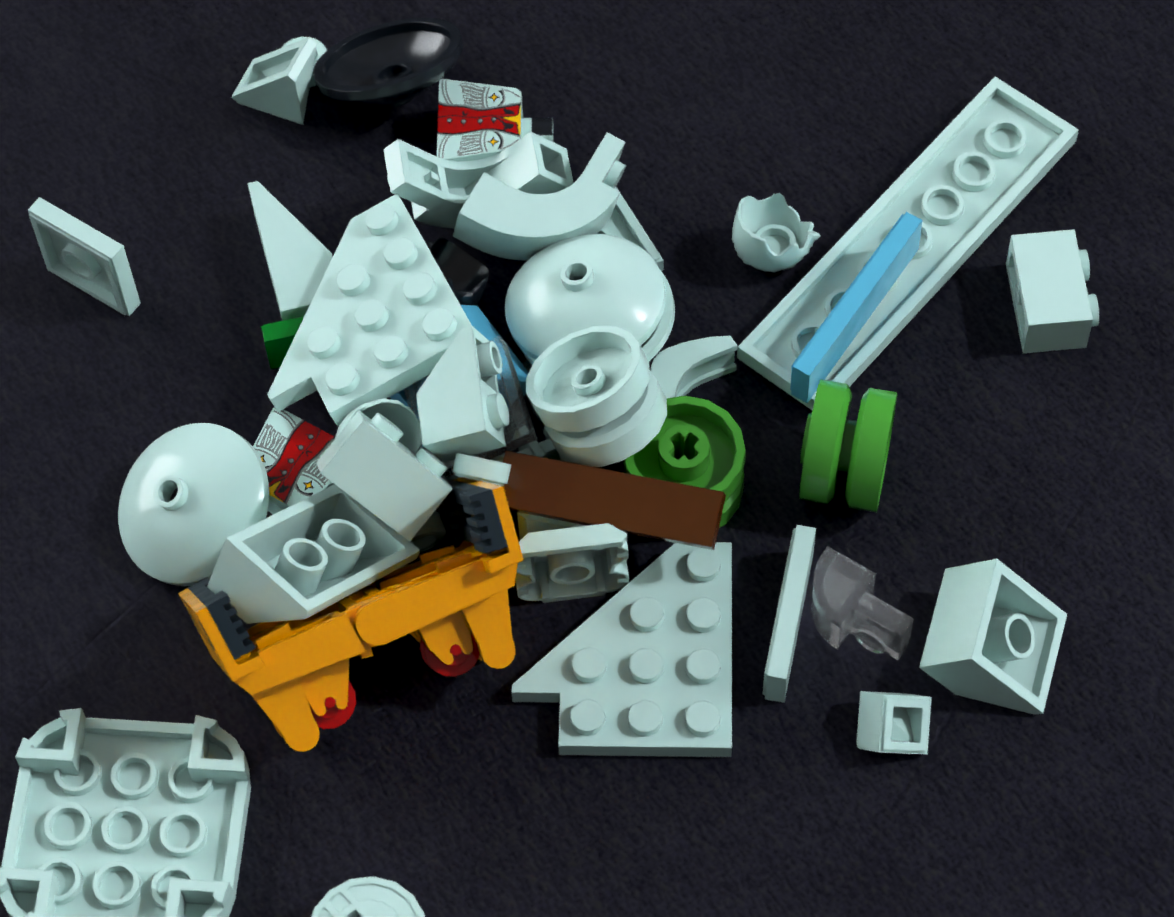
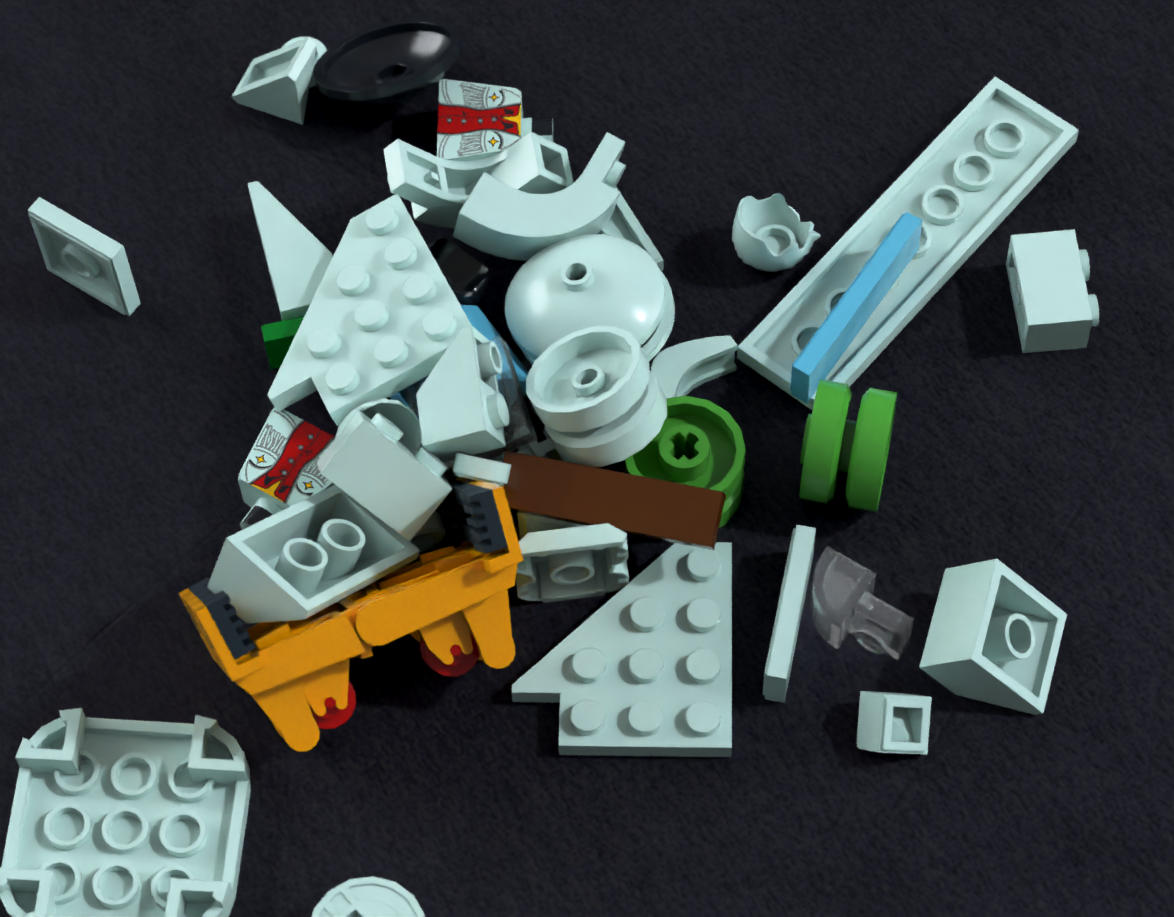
(218, 494): light aqua dish -> none

